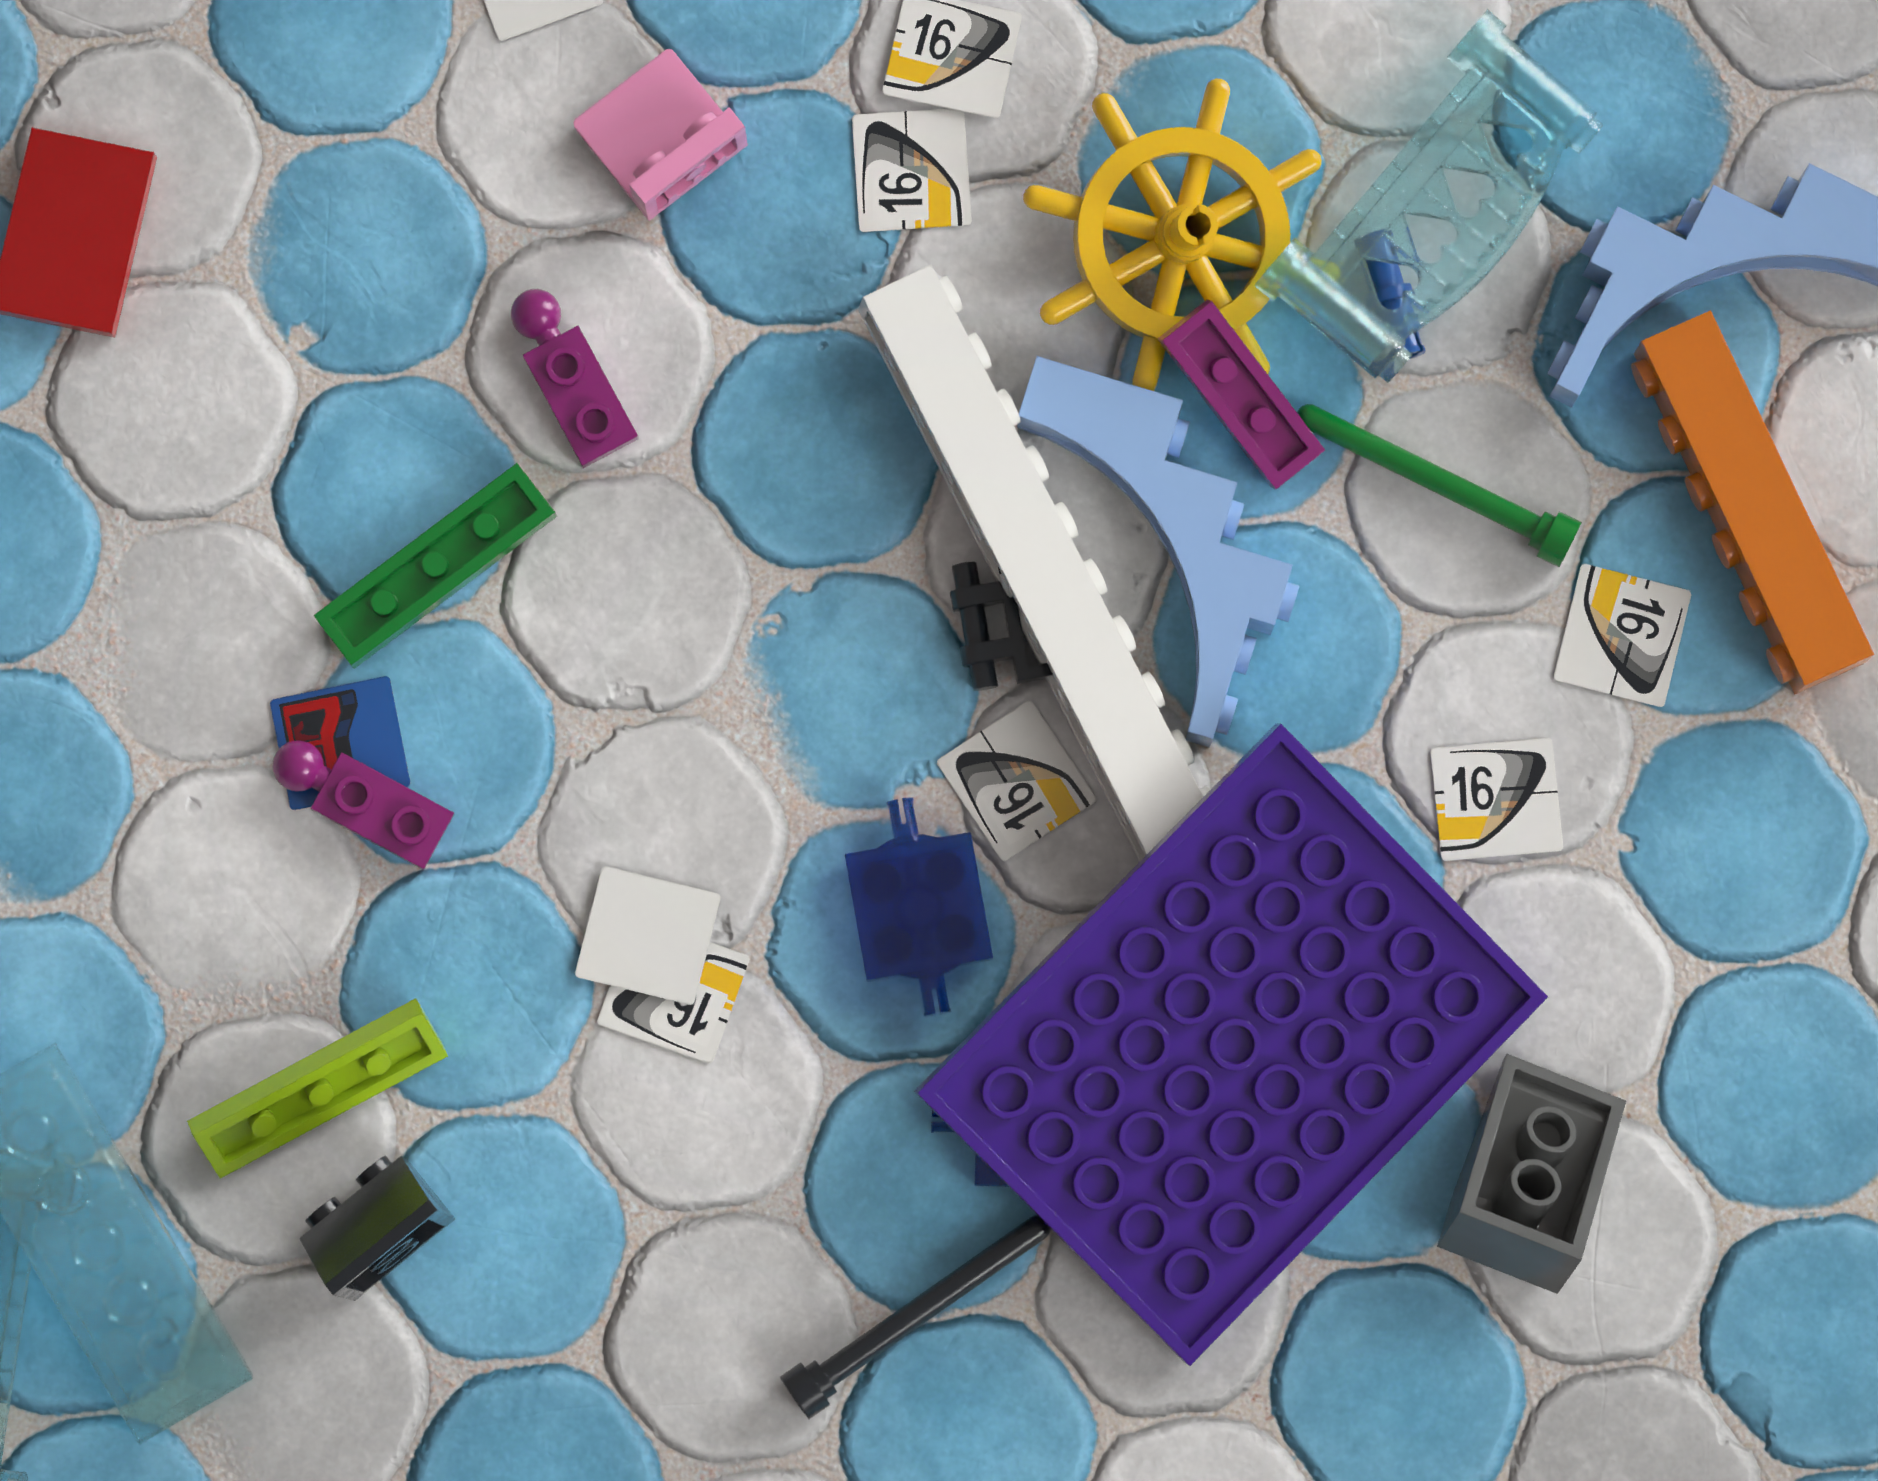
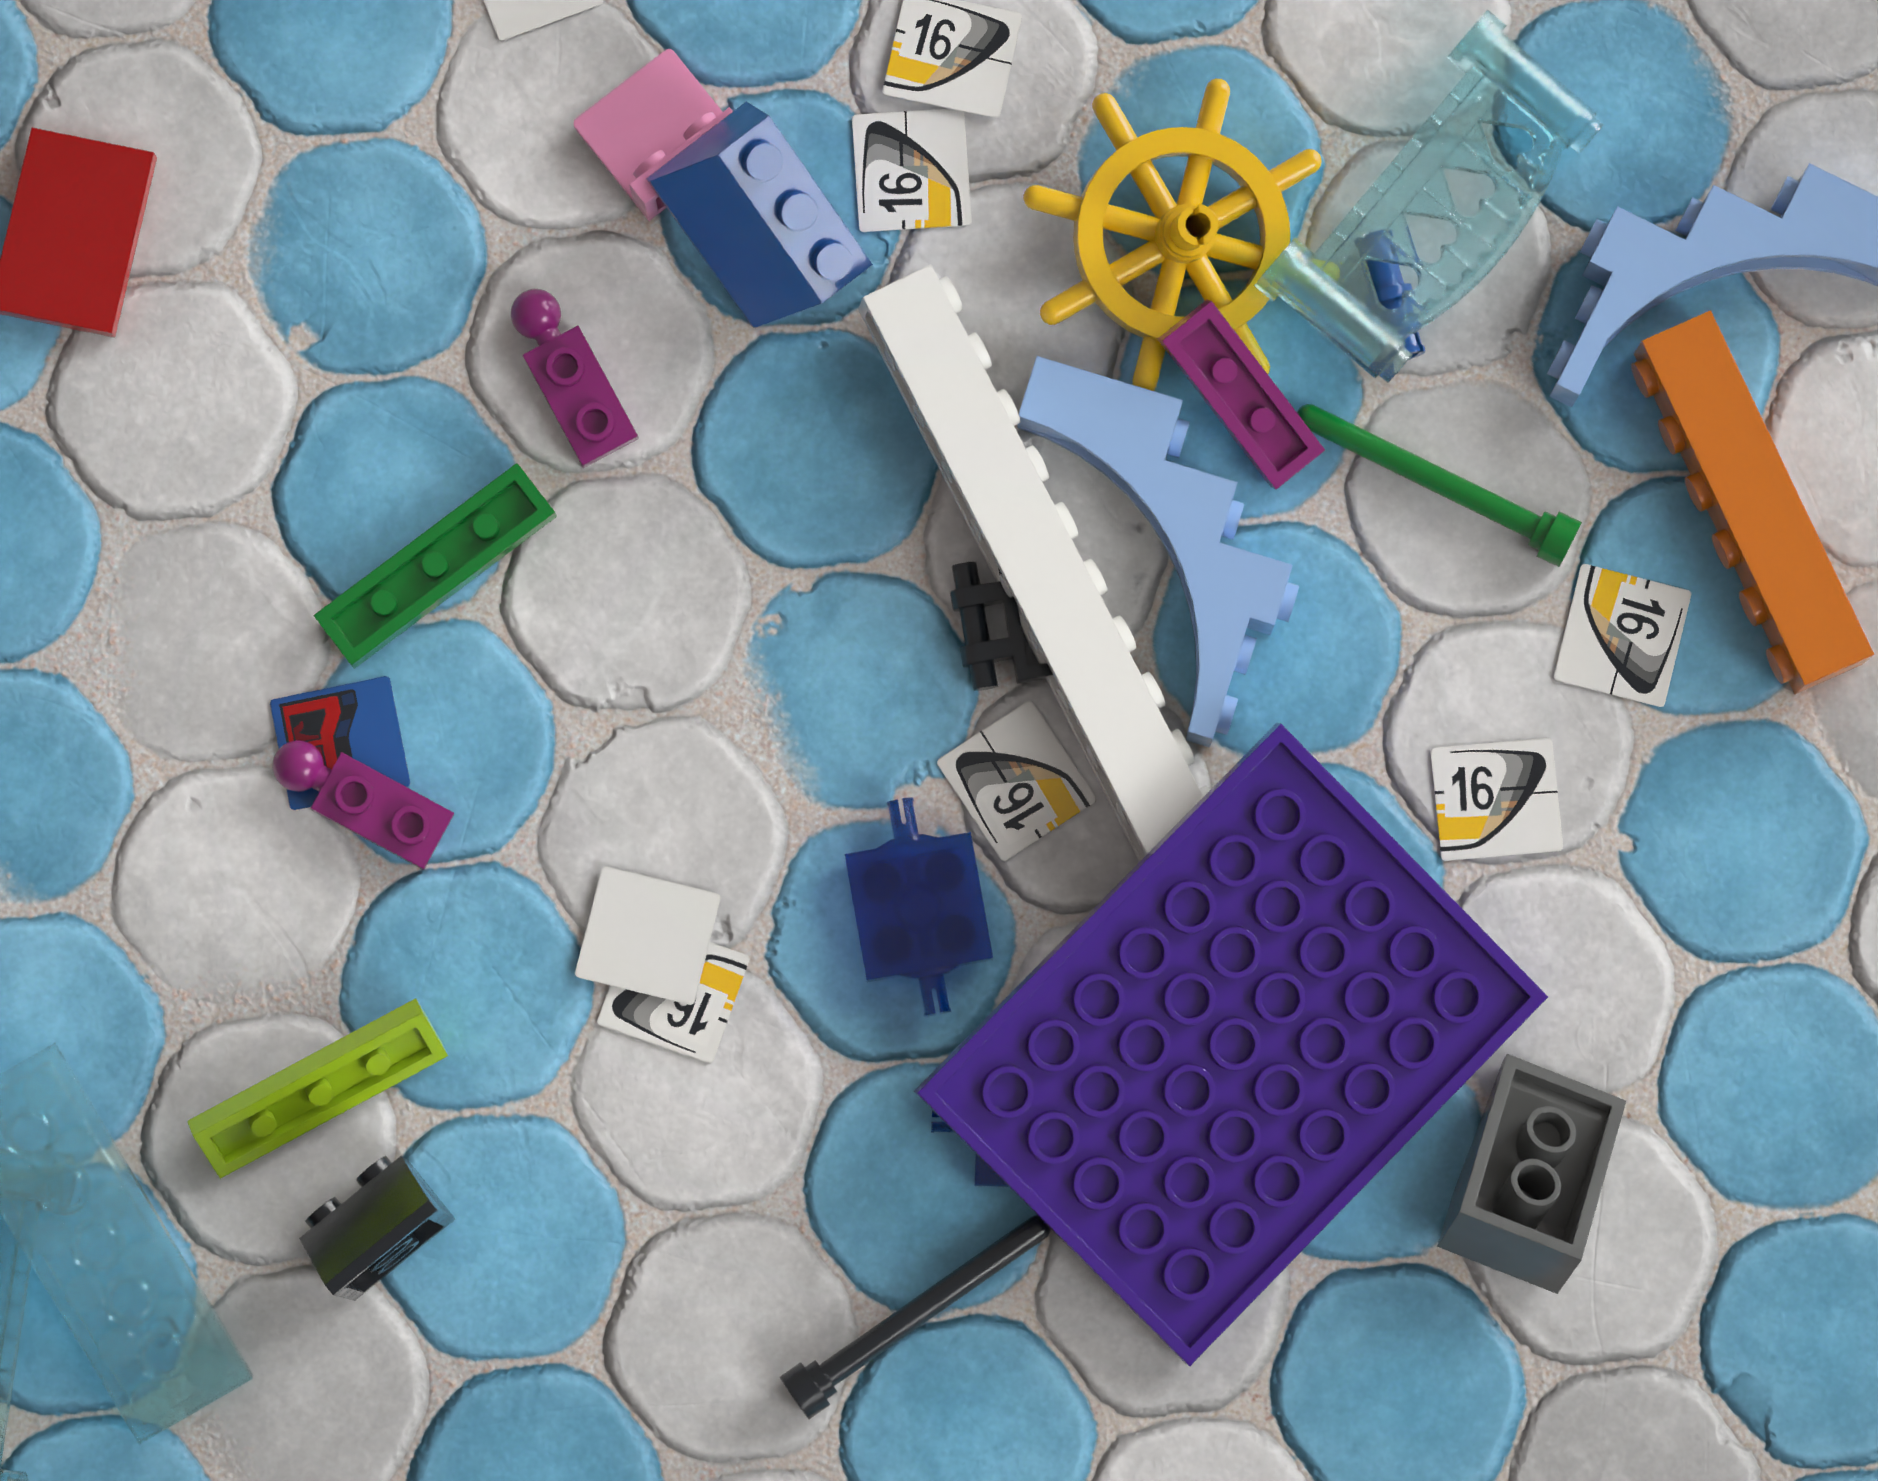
(759, 218): none -> blue slope

